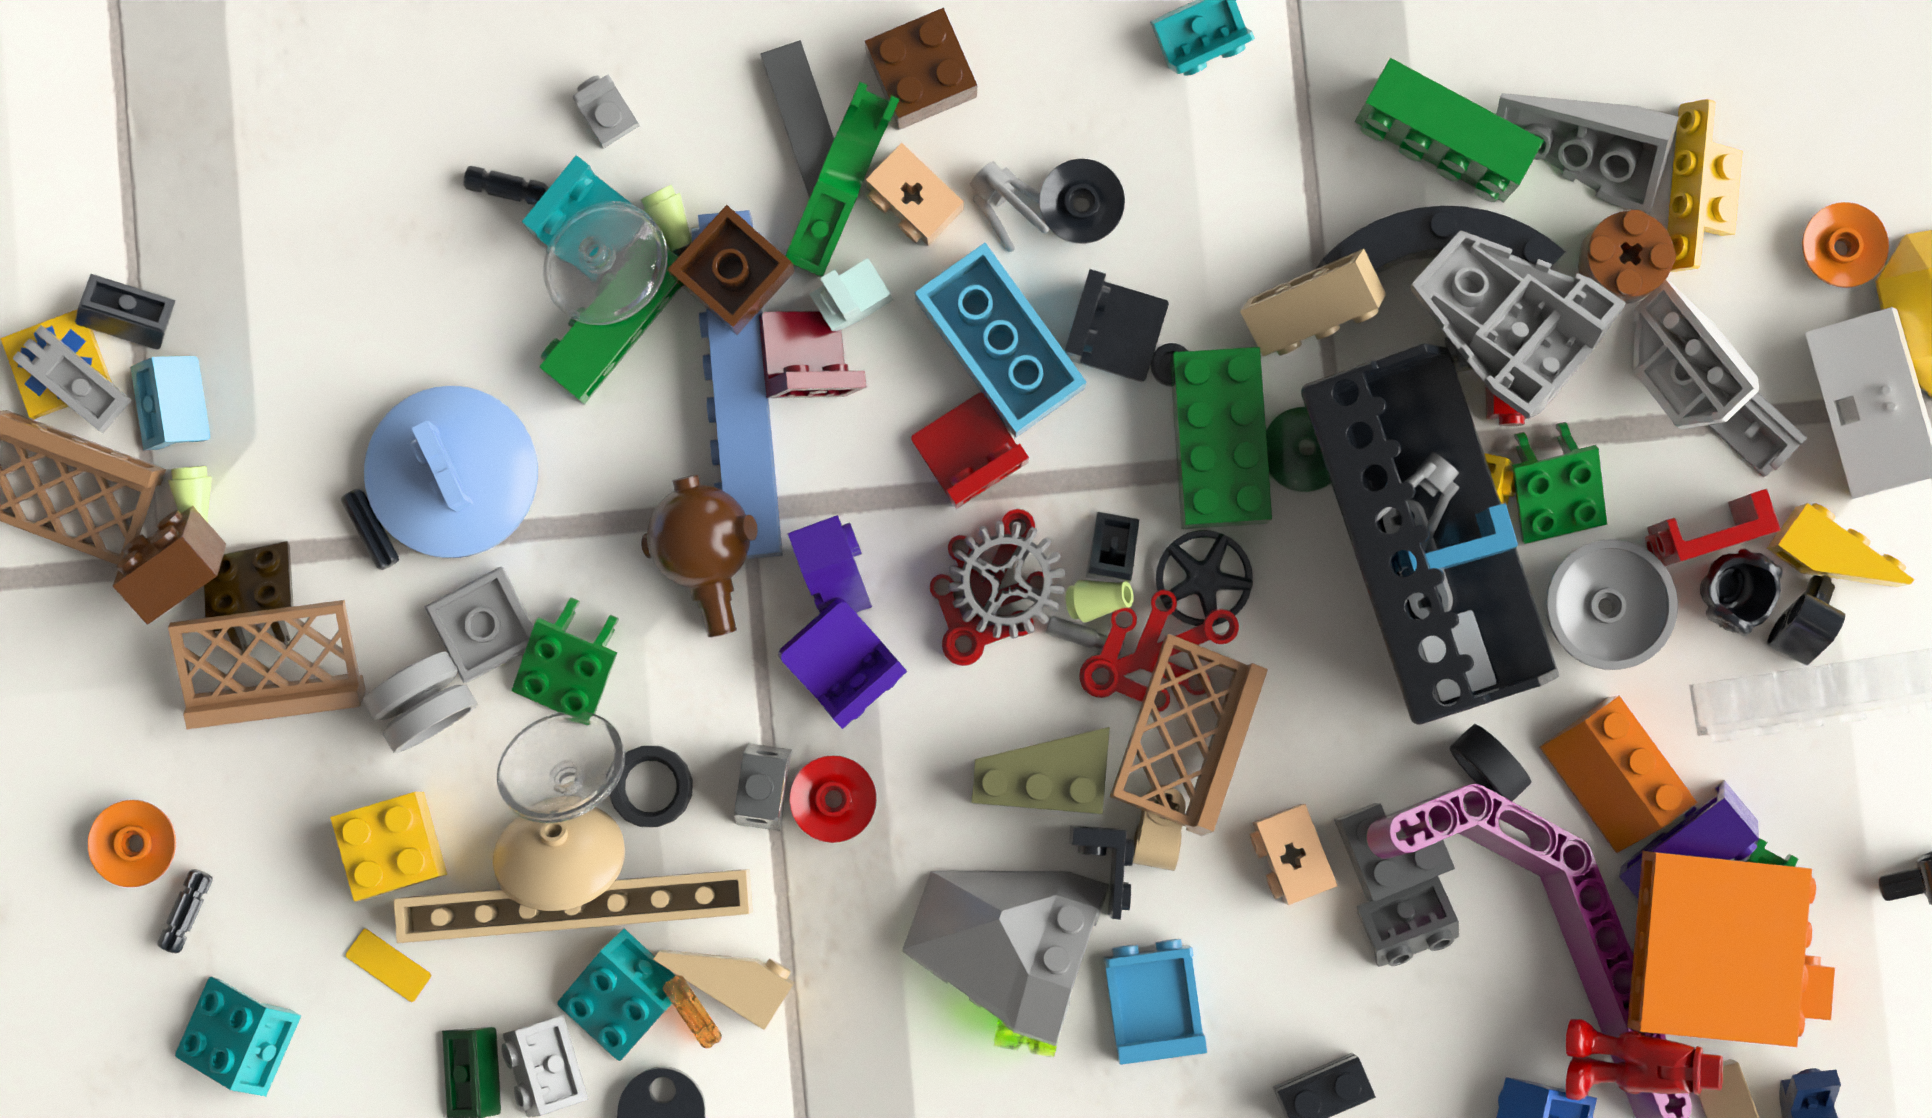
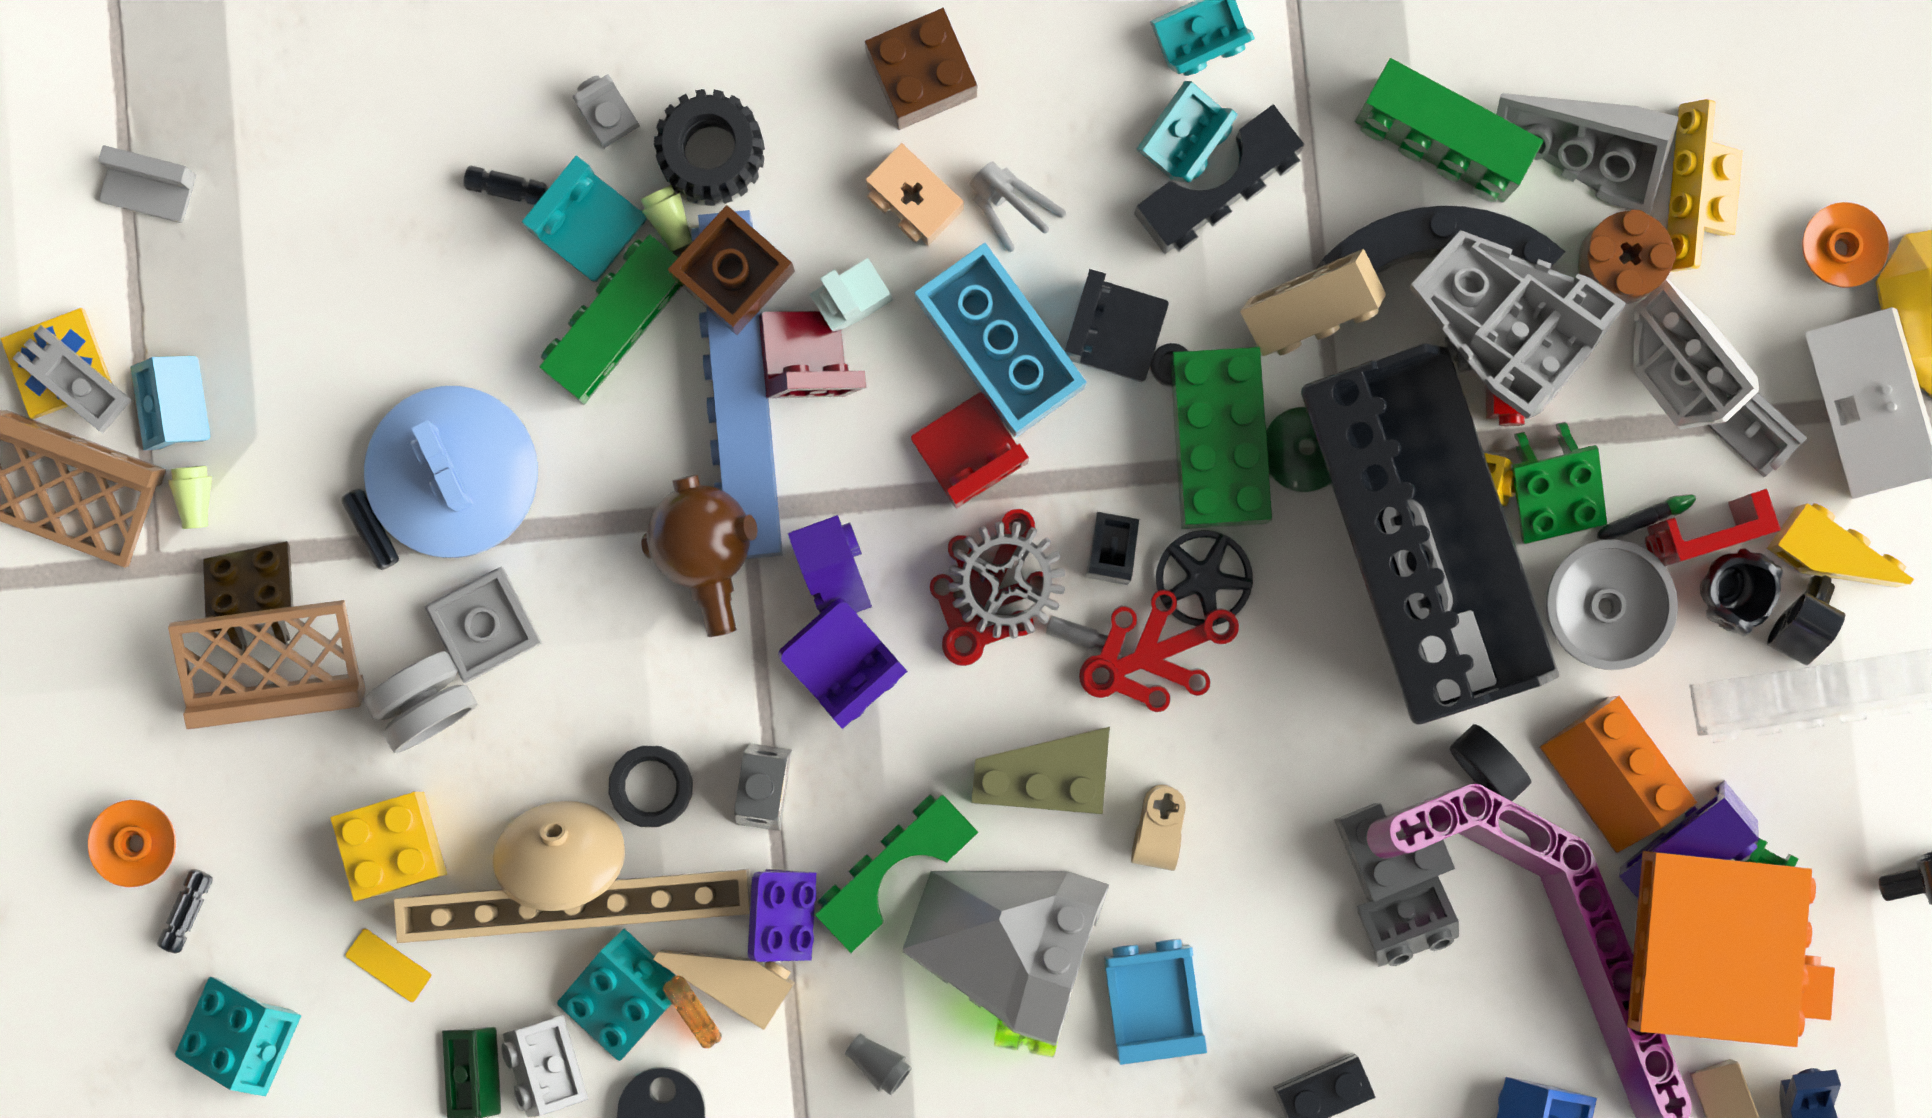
(124, 311): black slope -> none
(146, 184): none -> light grey panel
(169, 563): reddish brown brick -> none
(561, 767): clear dish -> none
(565, 669): green plate -> none
(616, 278): clear dish -> none
(700, 113): none -> black tyre
(781, 916): none -> dark purple bracket
(800, 108): dark grey tile -> none
(810, 805): red dish -> none
(840, 180): green piece -> none
(855, 910): none -> green arch
(879, 1064): none -> dark grey cone
(1086, 180): black dish -> none
(1095, 842): black bracket -> none
(1097, 598): yellowish green cone -> none
(1176, 212): none -> black arch
(1187, 133): none -> teal bracket
(1224, 746): medium nougat fence -> none
(1312, 870): light nougat brick -> none
(1433, 476): light grey plant -> none
(1496, 538): dark azure panel -> none
(1649, 1063): red piece -> none
(1672, 506): none -> black piece

